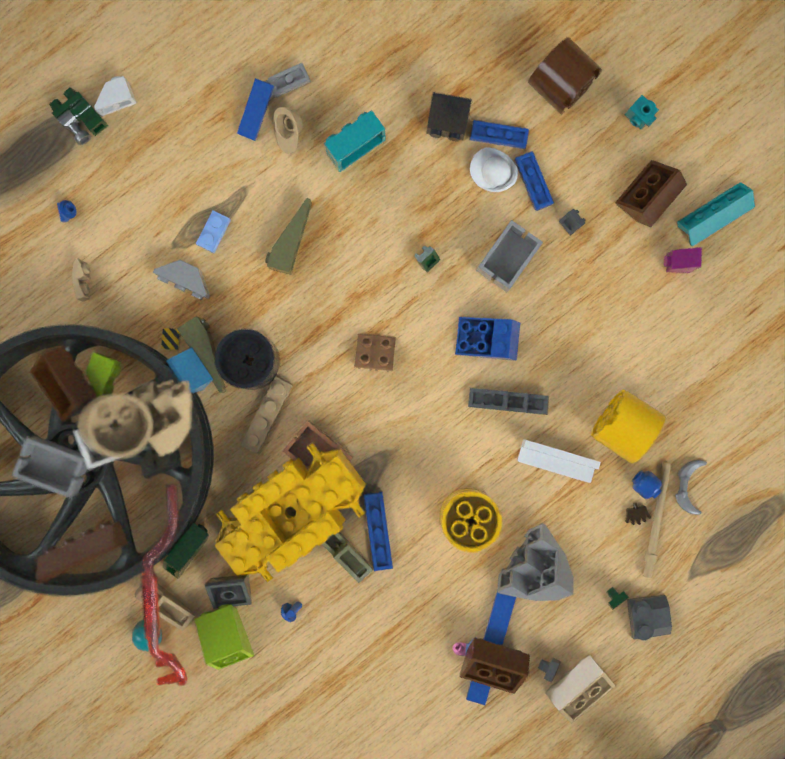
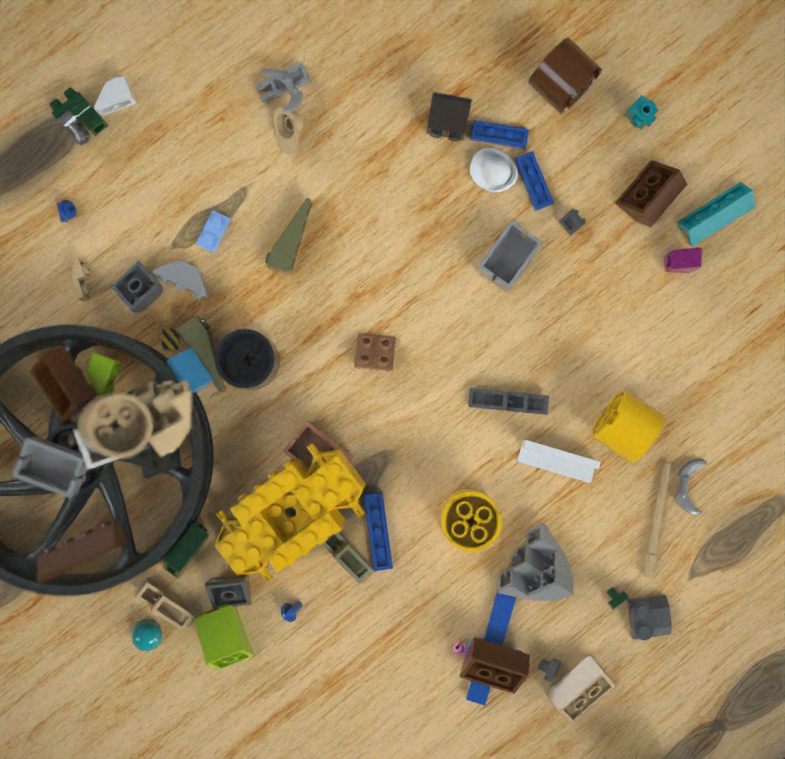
(137, 288): none -> dark grey slope
(150, 597): clear red piece -> none
(255, 109): blue tile -> none
(266, 415): tan plate -> none
(296, 95): none -> light grey piece
(355, 140): teal piece -> none
(428, 258): dark green tile -> none
(488, 338): blue slope -> none
(637, 513): dark brown piece -> none
(647, 484): blue head -> none

